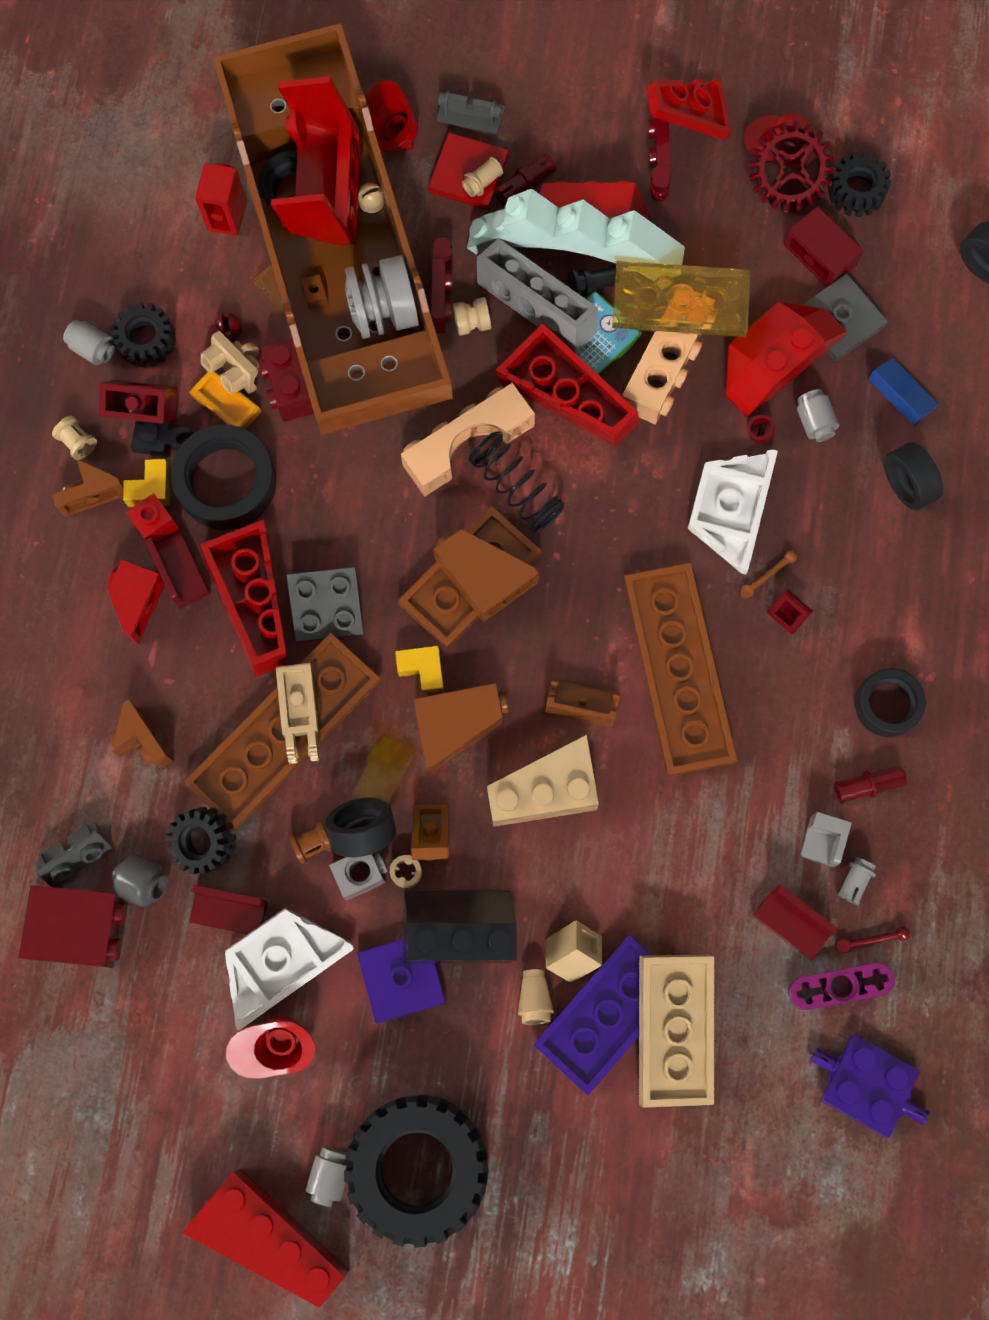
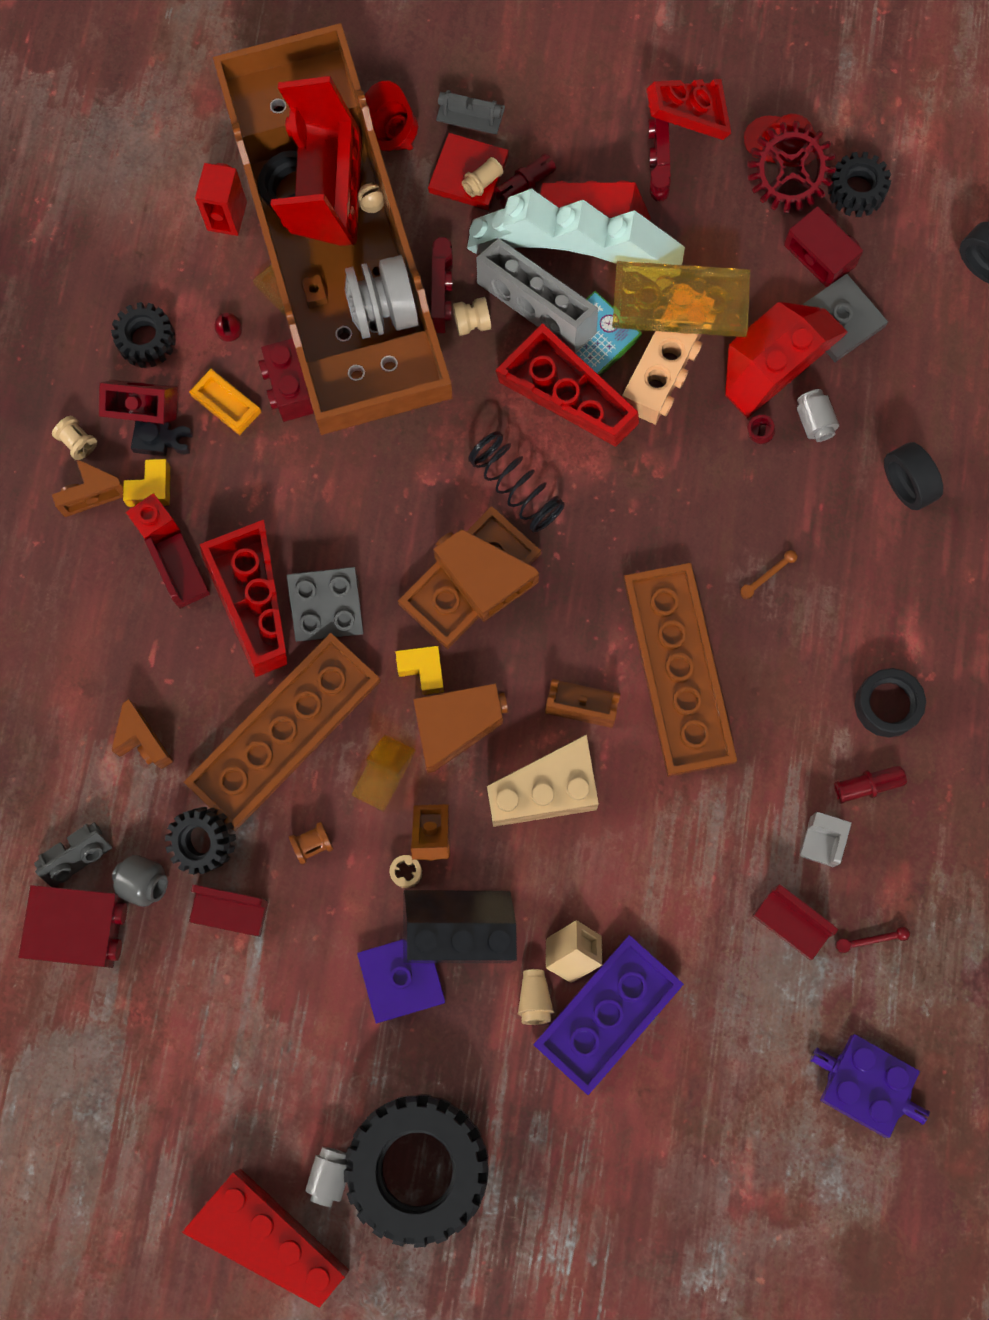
(89, 342): light grey brick -> none
(134, 597): red slope -> none
(212, 440): black tyre -> none
(236, 359): tan hips -> none
(270, 1049): red piece -> none
(277, 962): white wing -> none
(298, 708): tan hinge -> none
(343, 874): light grey brick -> none
(377, 828): black tyre -> none
(430, 459): light nougat arch -> none
(586, 280): black pin -> none
(676, 1030): tan plate -> none
(732, 505): white wing -> none
(789, 611): dark red slope -> none
(857, 880): light grey pin -> none
(865, 971): magenta beam -> none
(902, 391): blue slope -> none

